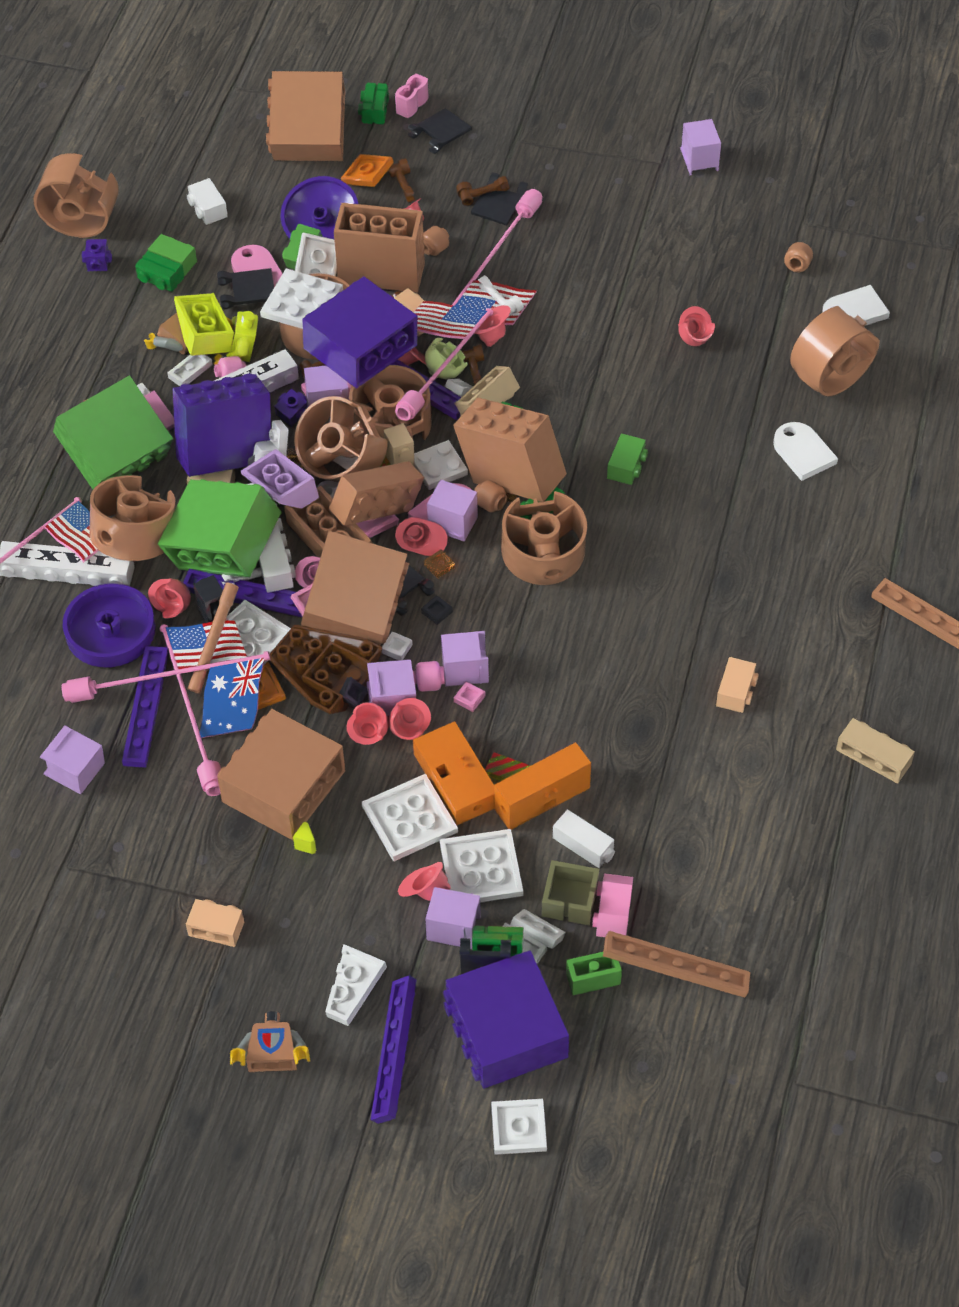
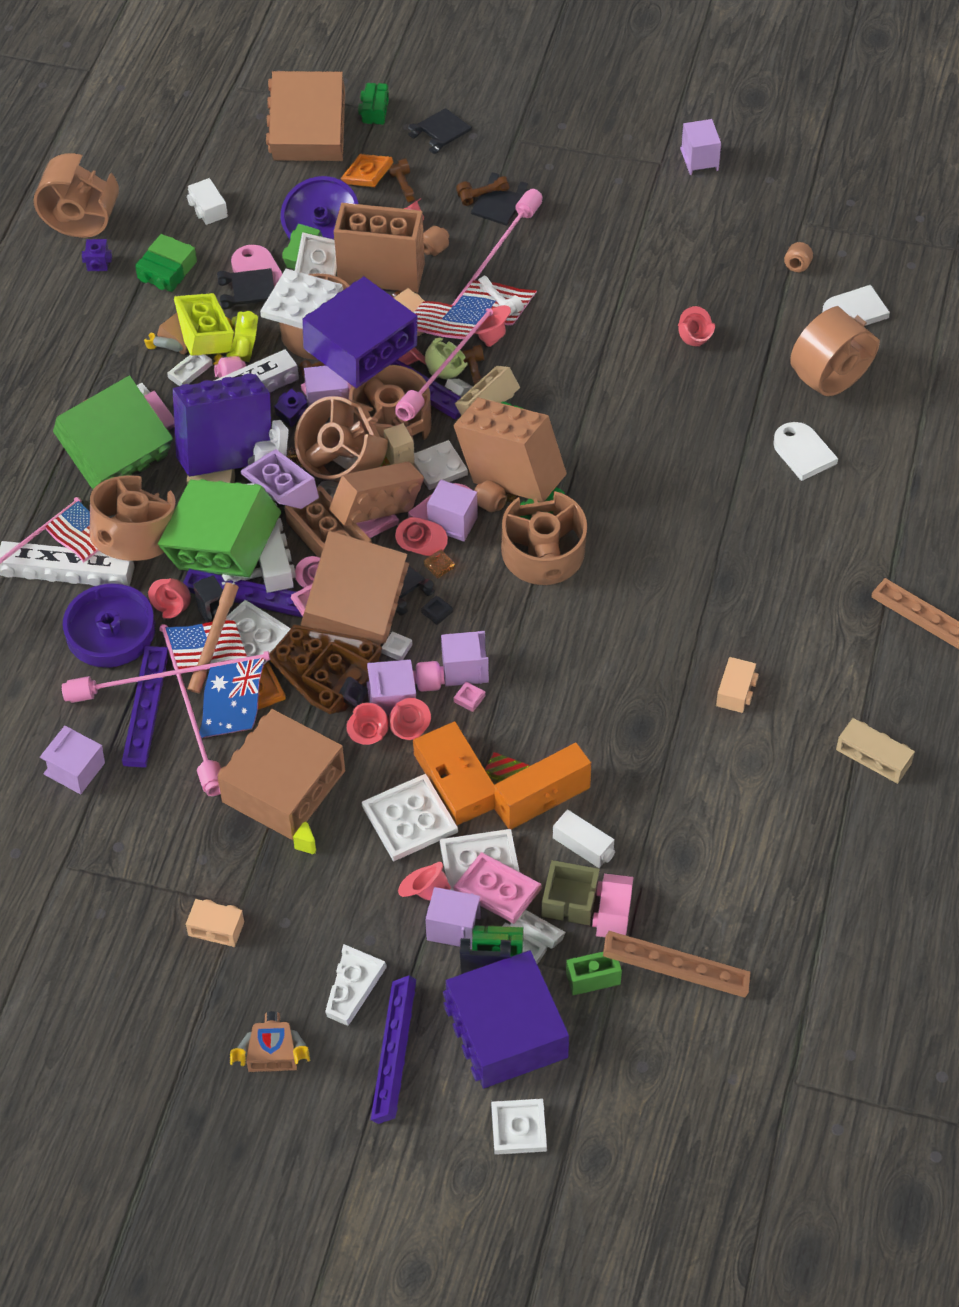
(411, 95): bright pink brick -> none
(499, 887): none -> bright pink tile
(626, 459): bright green brick -> none

